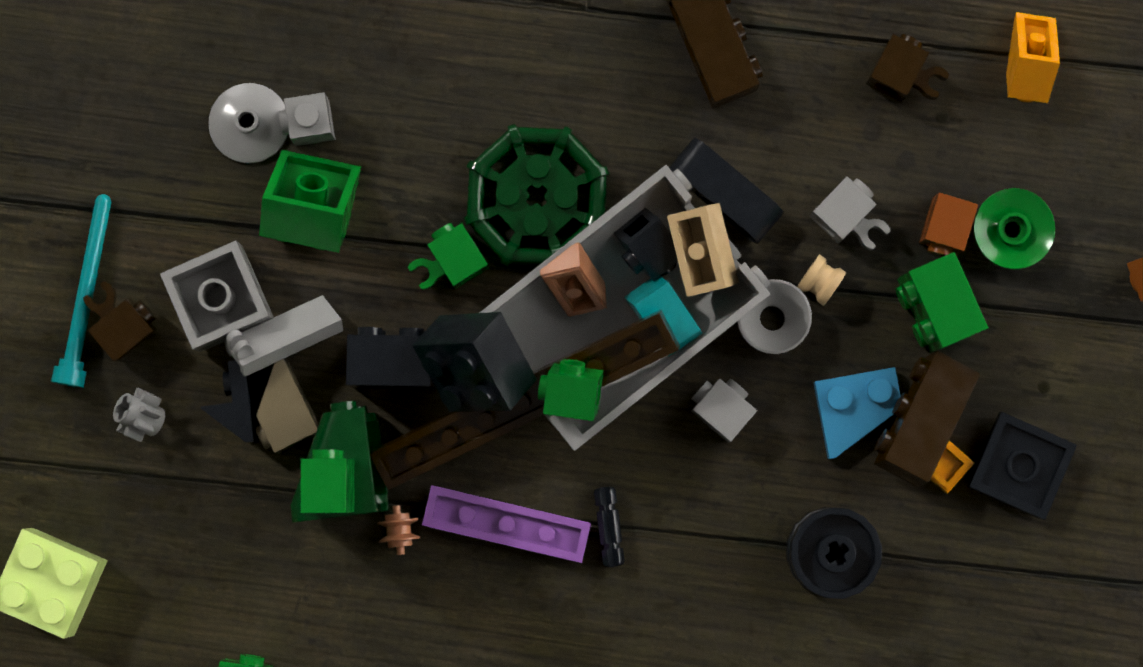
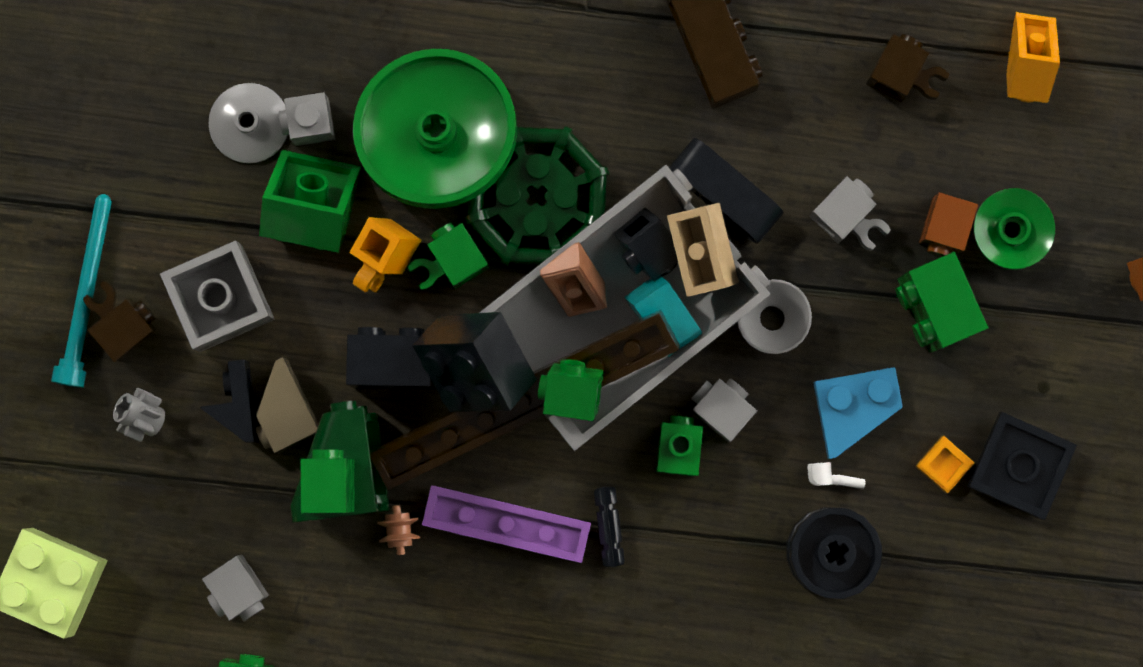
(235, 590): none -> light grey brick
(283, 335): light grey hinge -> none
(384, 250): none -> light orange brick
(435, 128): none -> green dish
(679, 446): none -> green brick
(821, 280): tan wheel -> none
(821, 474): none -> white hand
(925, 418): dark brown brick -> none

